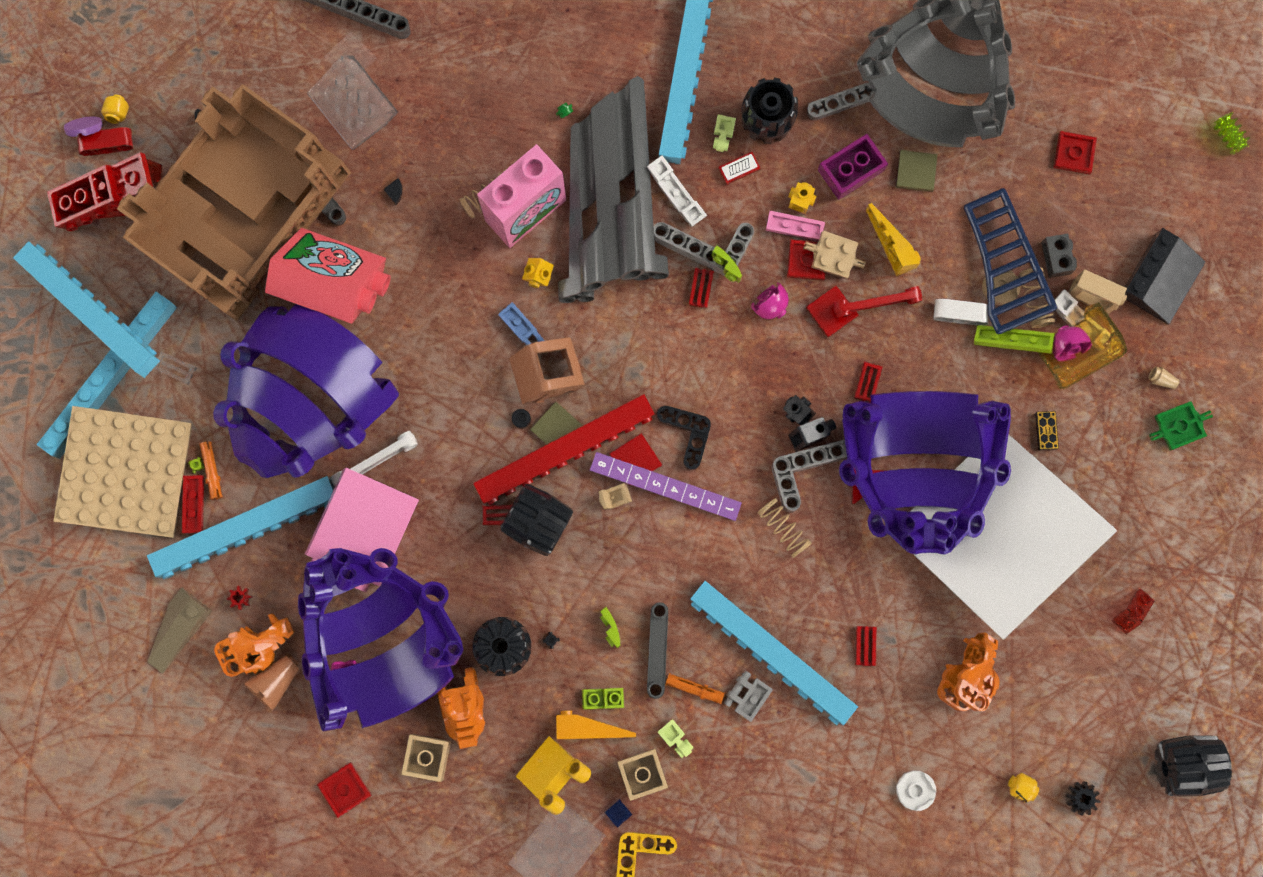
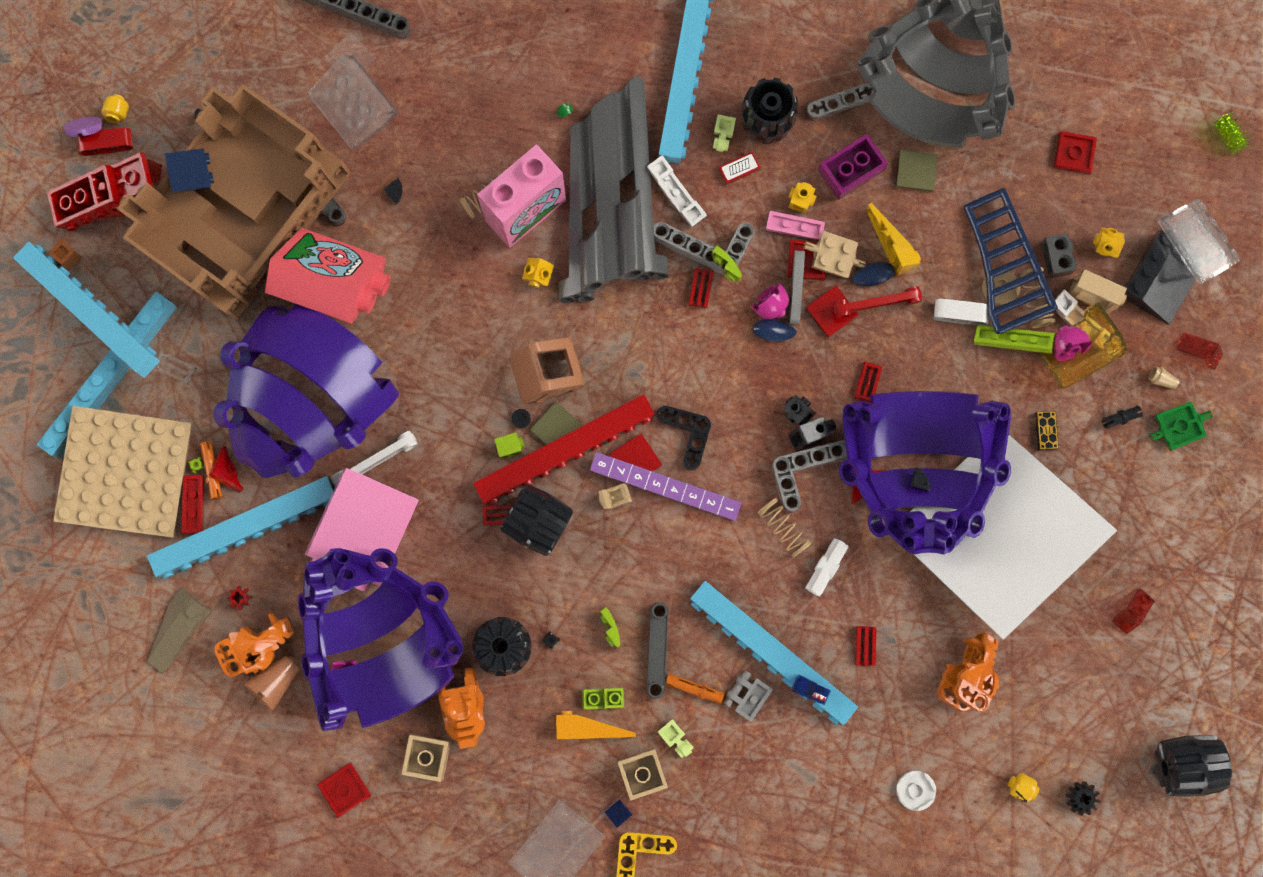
(65, 255): none -> dark orange panel
(188, 170): none -> dark blue piece
(225, 471): none -> red tile
(509, 445): none -> lime brick
(519, 324): medium blue hinge -> none
(548, 773): yellow piece -> none
(773, 330): none -> dark blue arm
(796, 288): none -> light grey beam
(810, 690): none -> clear blue leg
(826, 567): none -> white piece
(874, 274): none -> dark blue arm
(919, 480): none -> black tile
(1109, 242): none -> yellow brick
(1122, 417): none -> black pin
(1199, 241): none -> clear slope
(1201, 348): none -> clear red bracket

